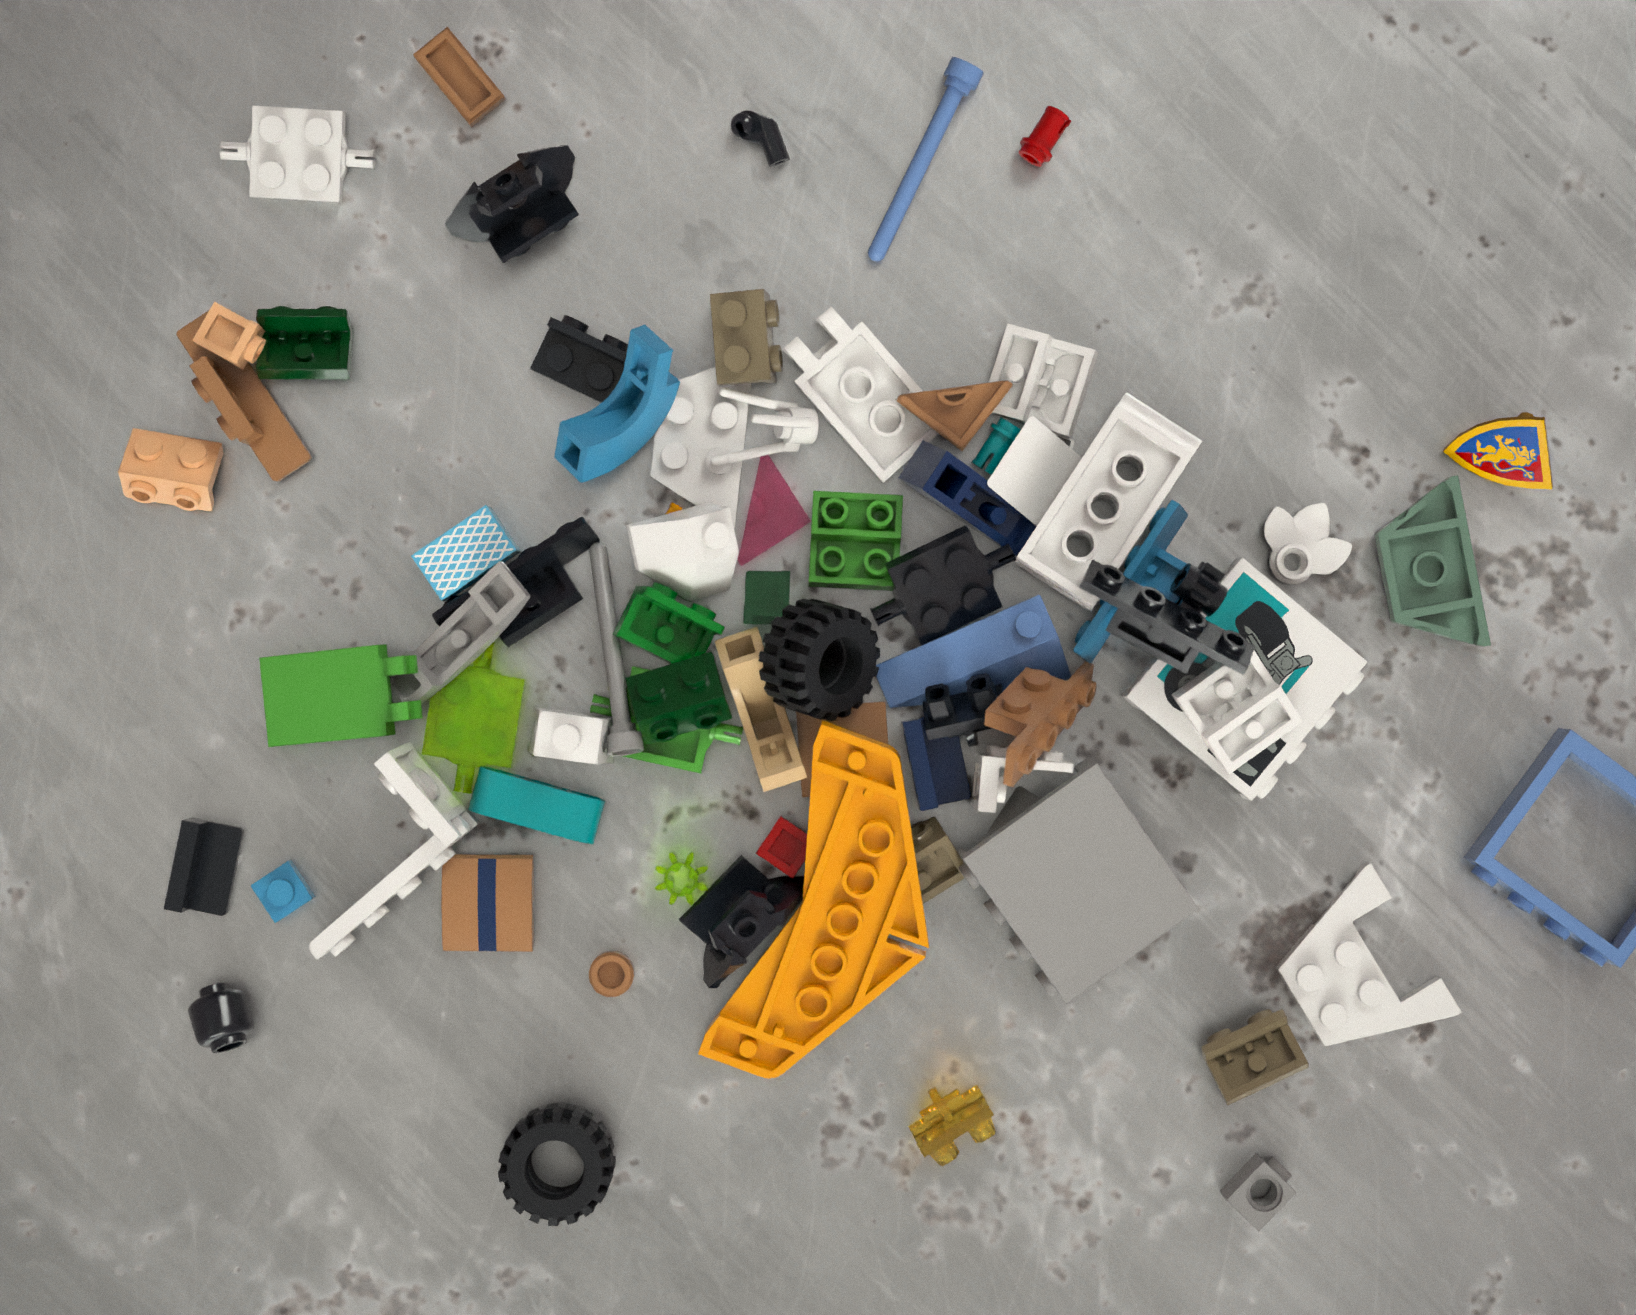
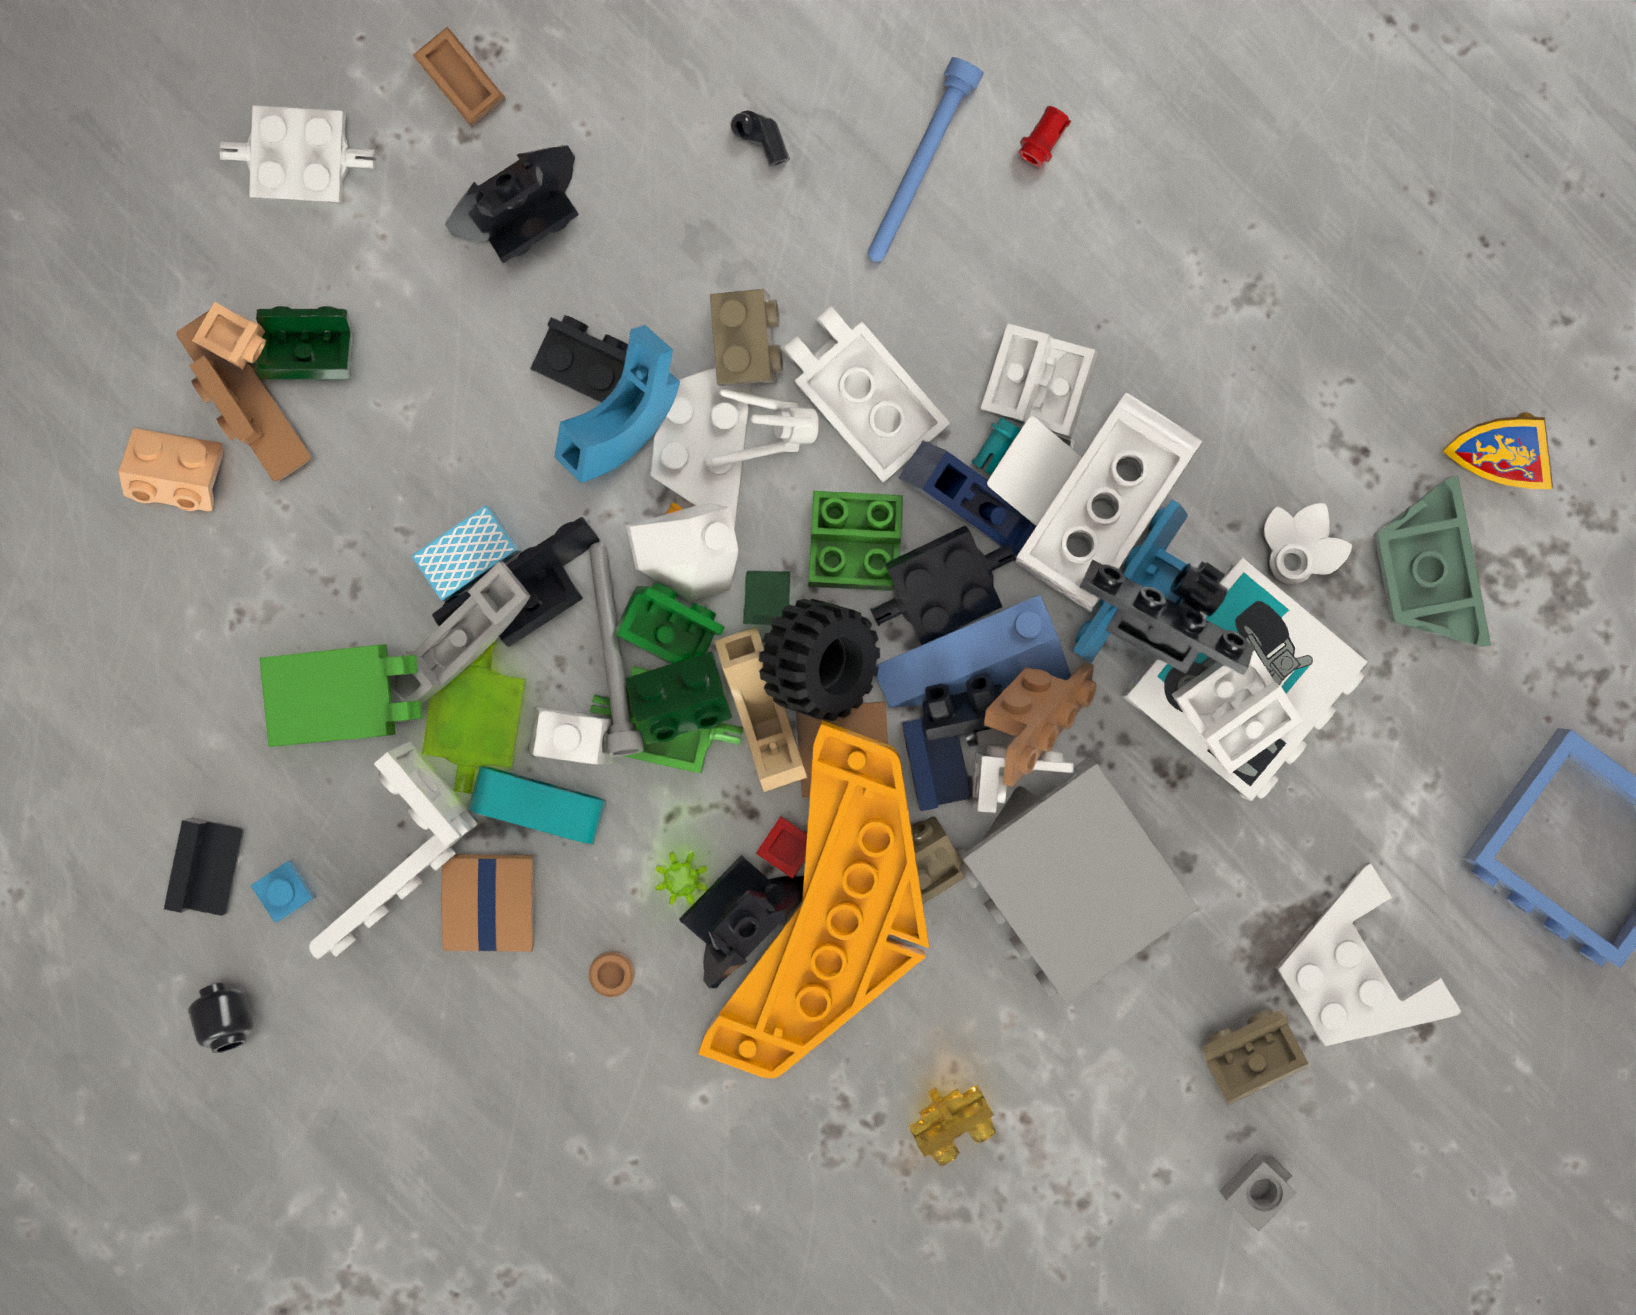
(539, 1197): black tyre -> none
(771, 514): clear pink tile -> none
(956, 411): medium nougat tile -> none

